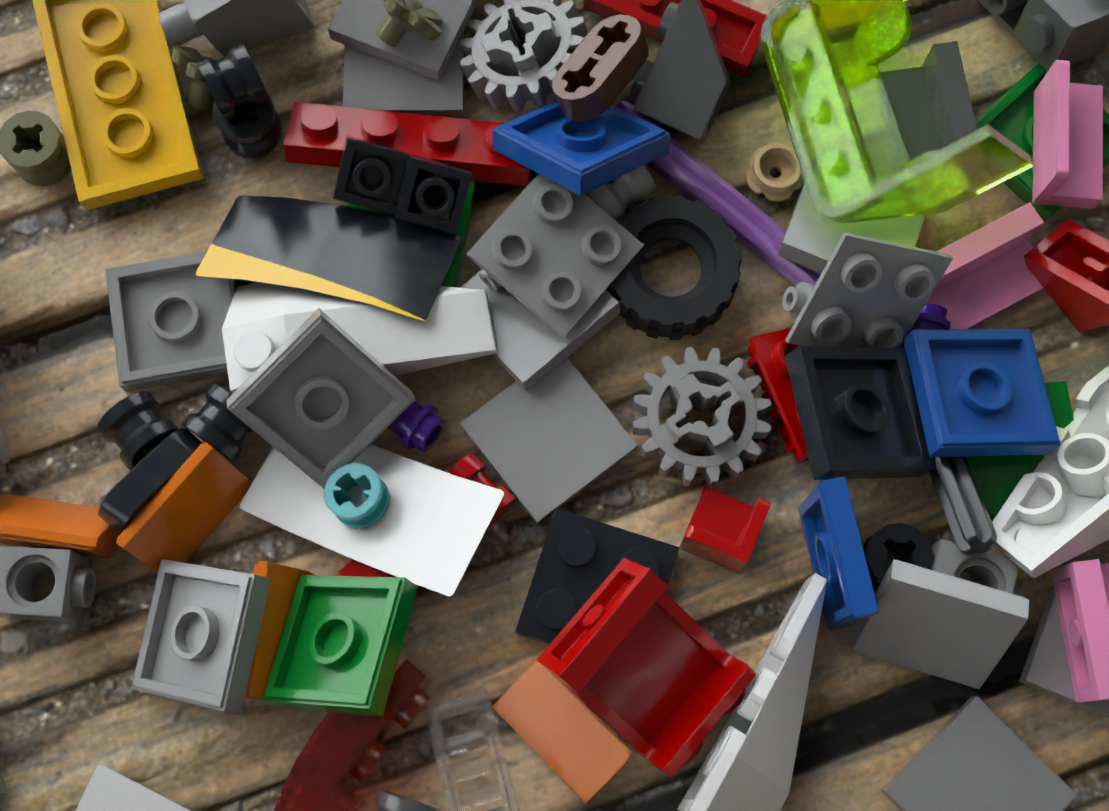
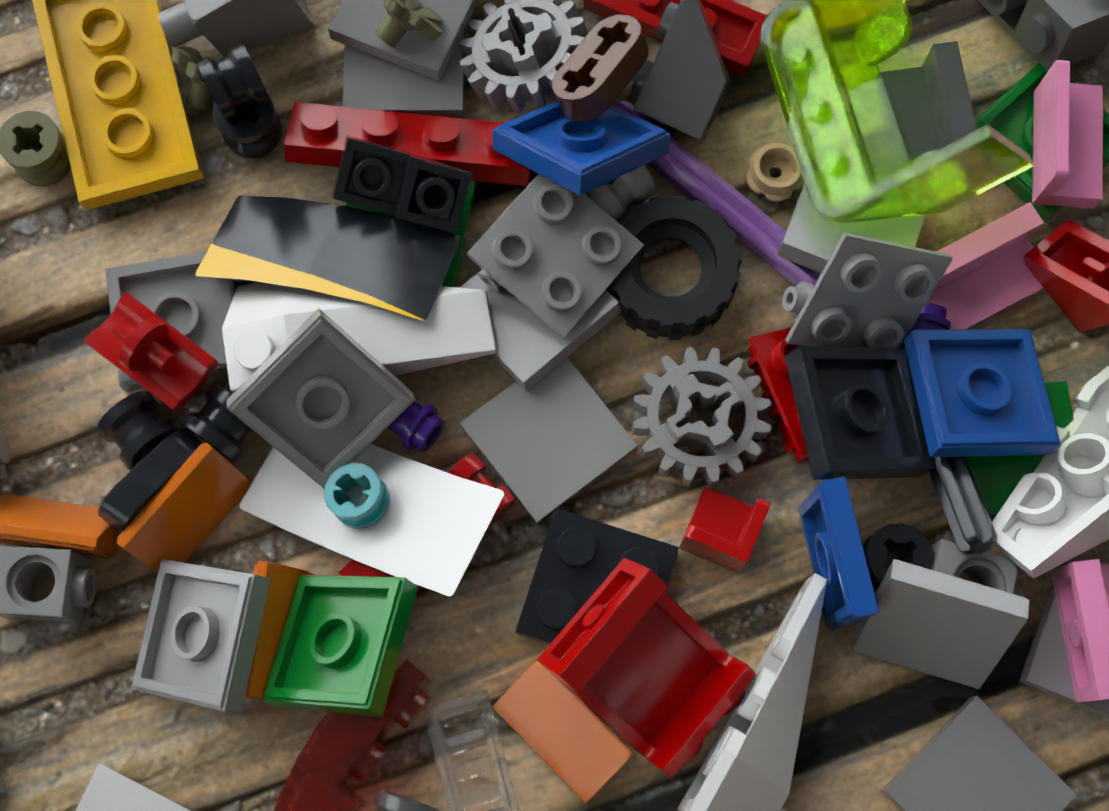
(152, 353): none -> red hips

